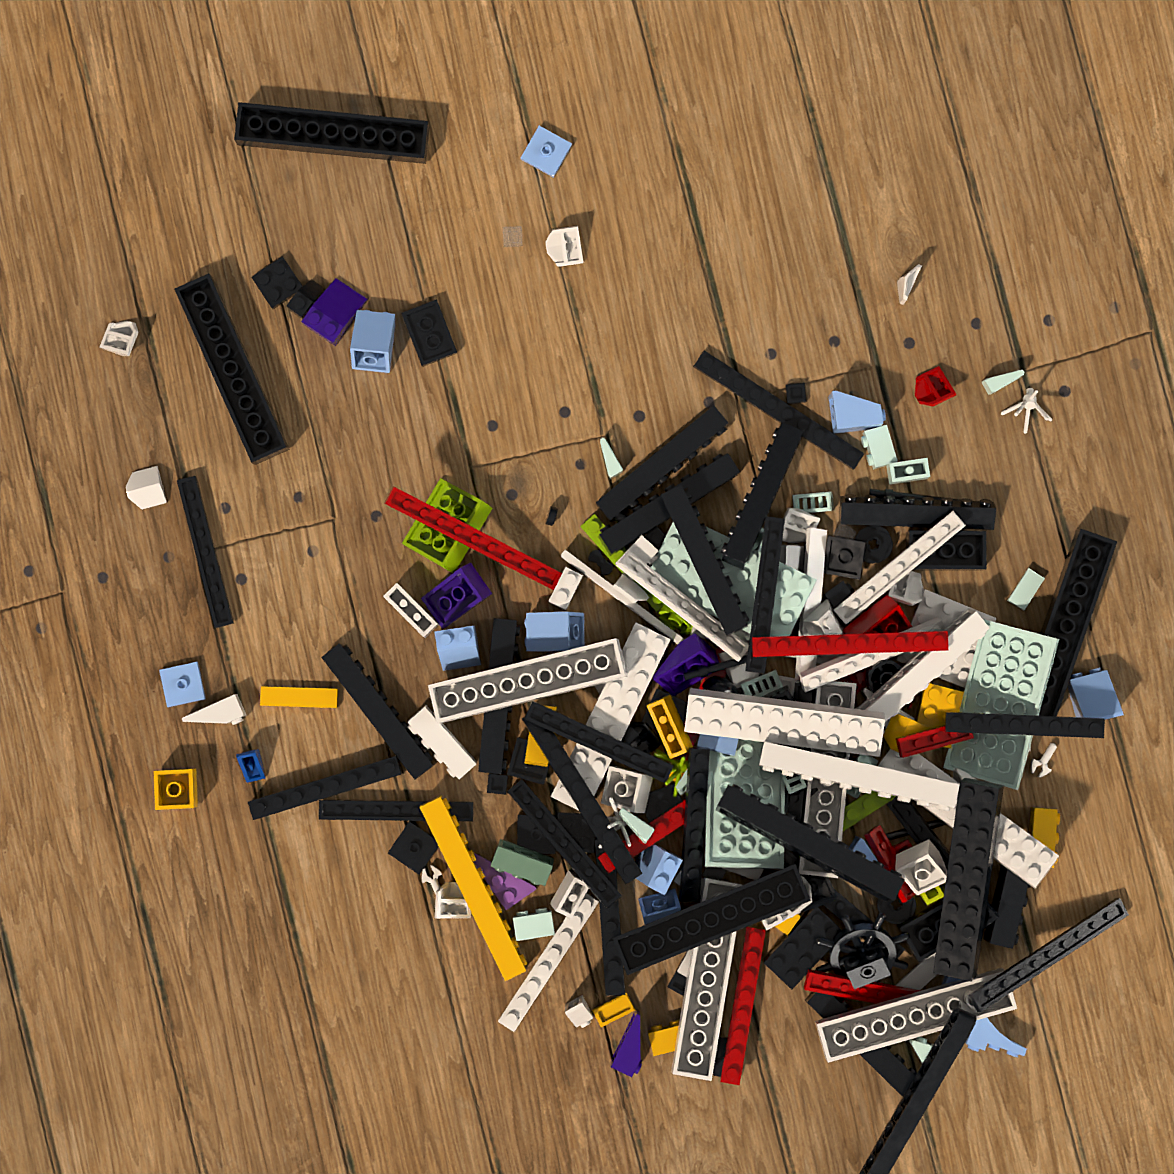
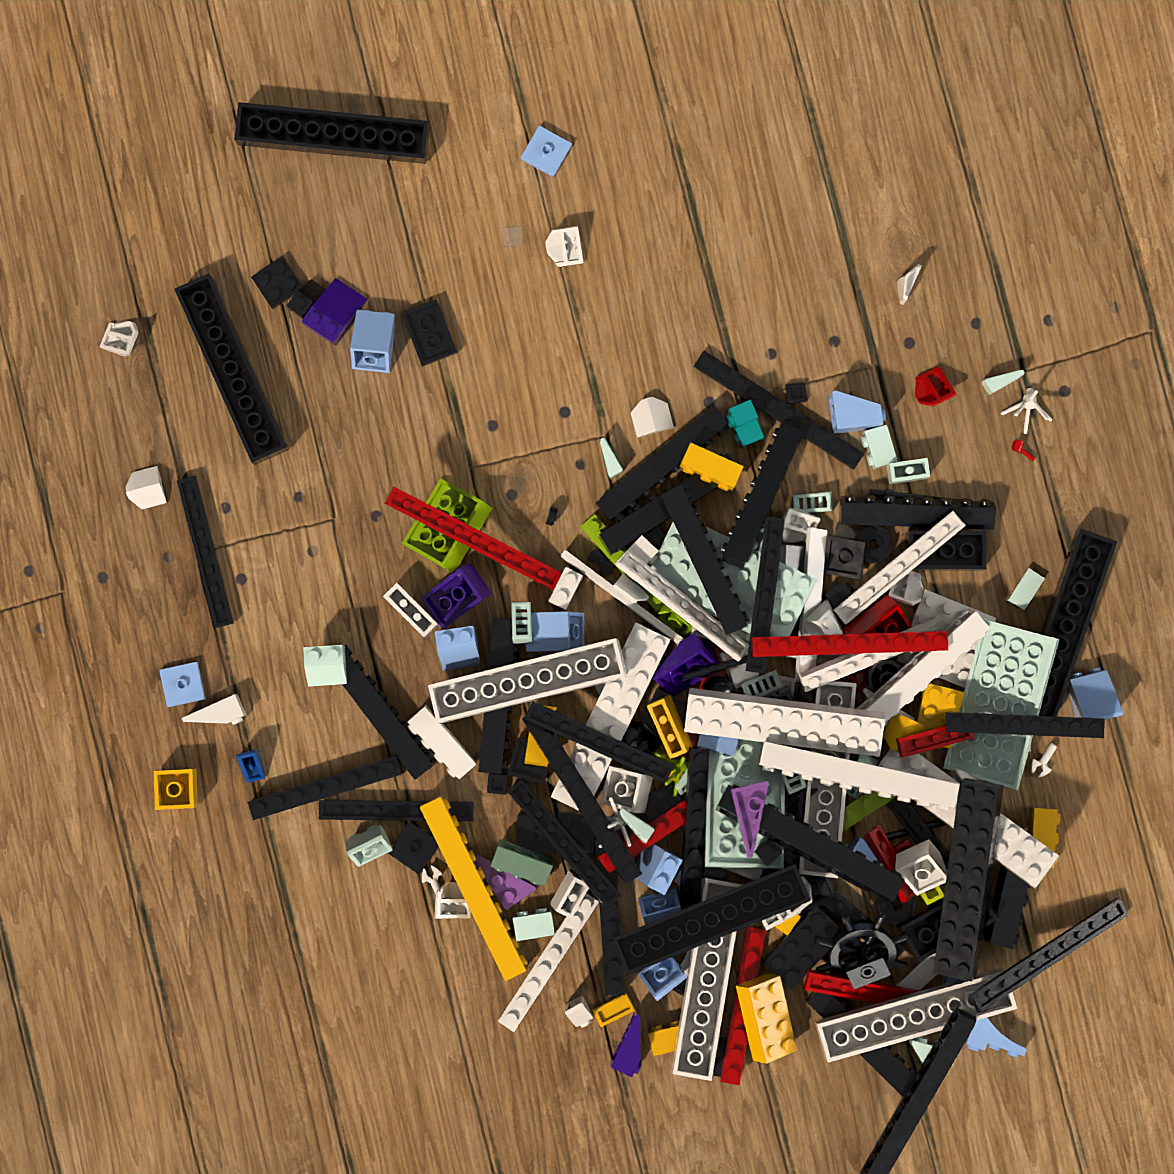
(299, 697): yellow tile -> none
(325, 665): none -> light aqua slope
(368, 845): none -> light aqua slope
(517, 639): none -> light aqua slope
(651, 417): none -> white slope
(662, 977): none -> light blue plate
(711, 467): none -> yellow brick
(745, 424): none -> teal brick
(749, 807): none -> medium lavender wing
(766, 1018): none -> yellow brick
(767, 852): none -> black tile
(1017, 446): none -> red hand

